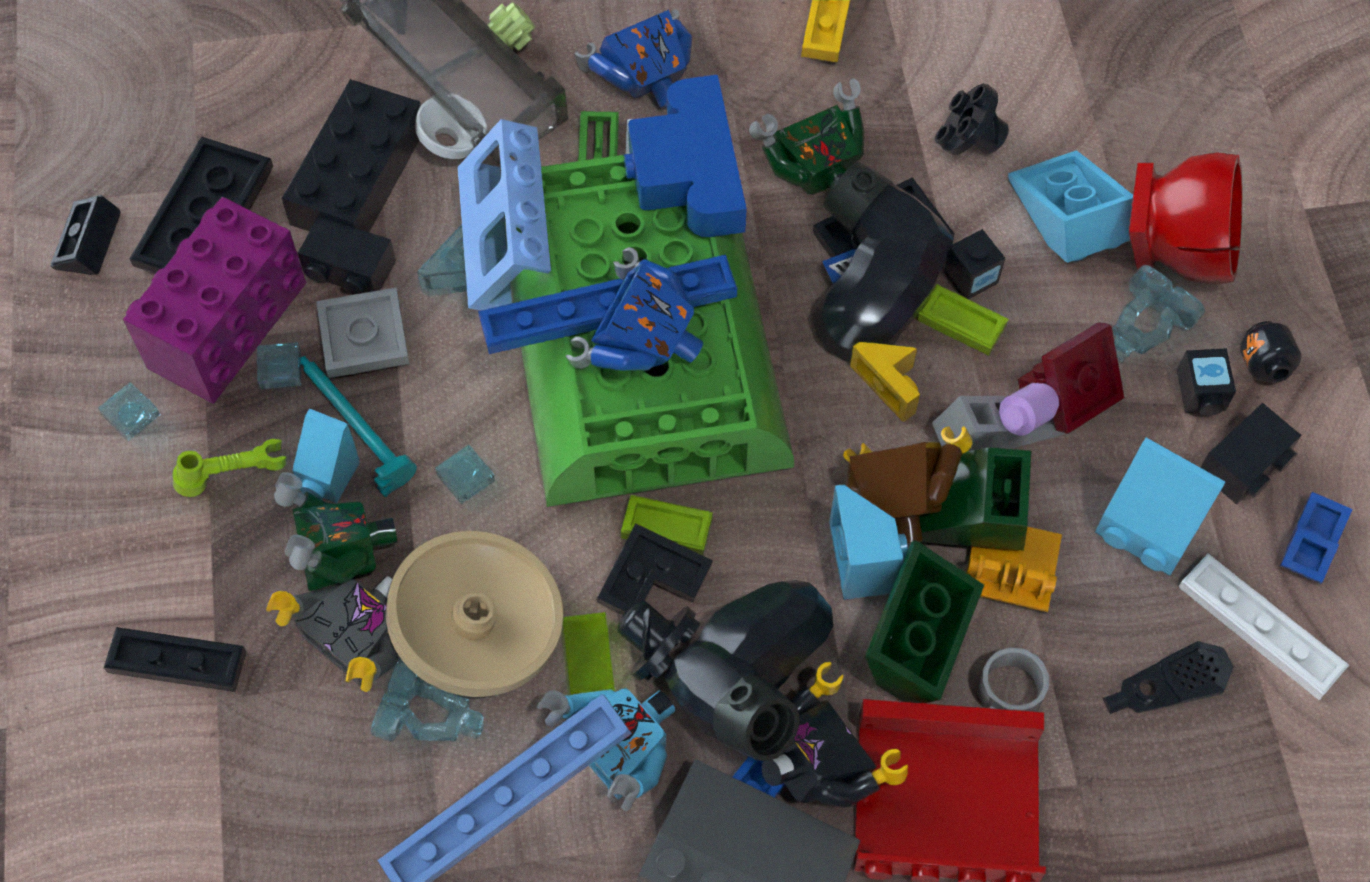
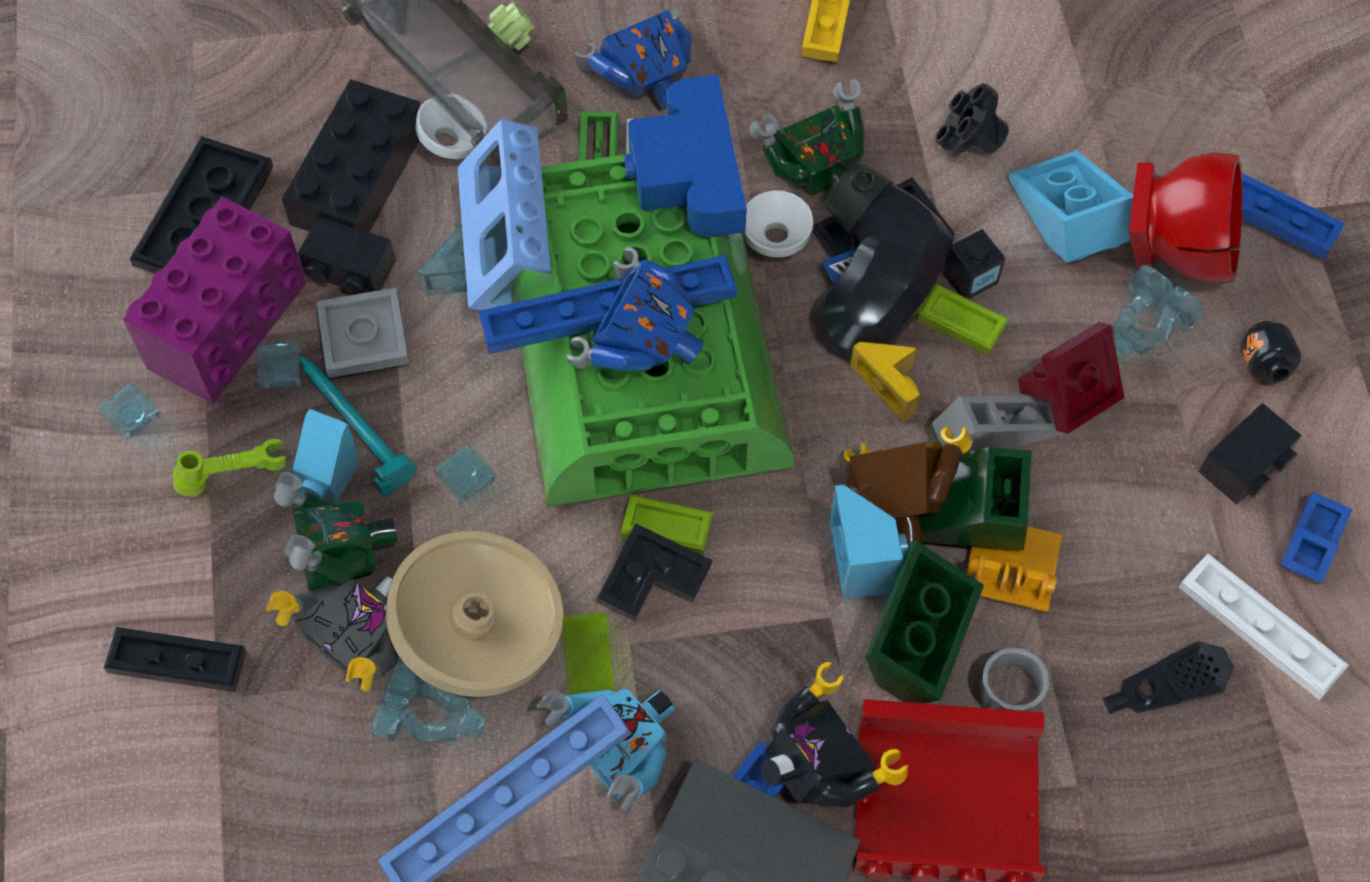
(86, 236): black slope -> none
(655, 636): black plate -> none
(740, 661): black piece -> none
(779, 211): none -> white piece
(1028, 408): lavender brick -> none
(1158, 507): medium azure slope -> none
(1206, 381): black brick -> none
(1288, 218): none -> blue plate

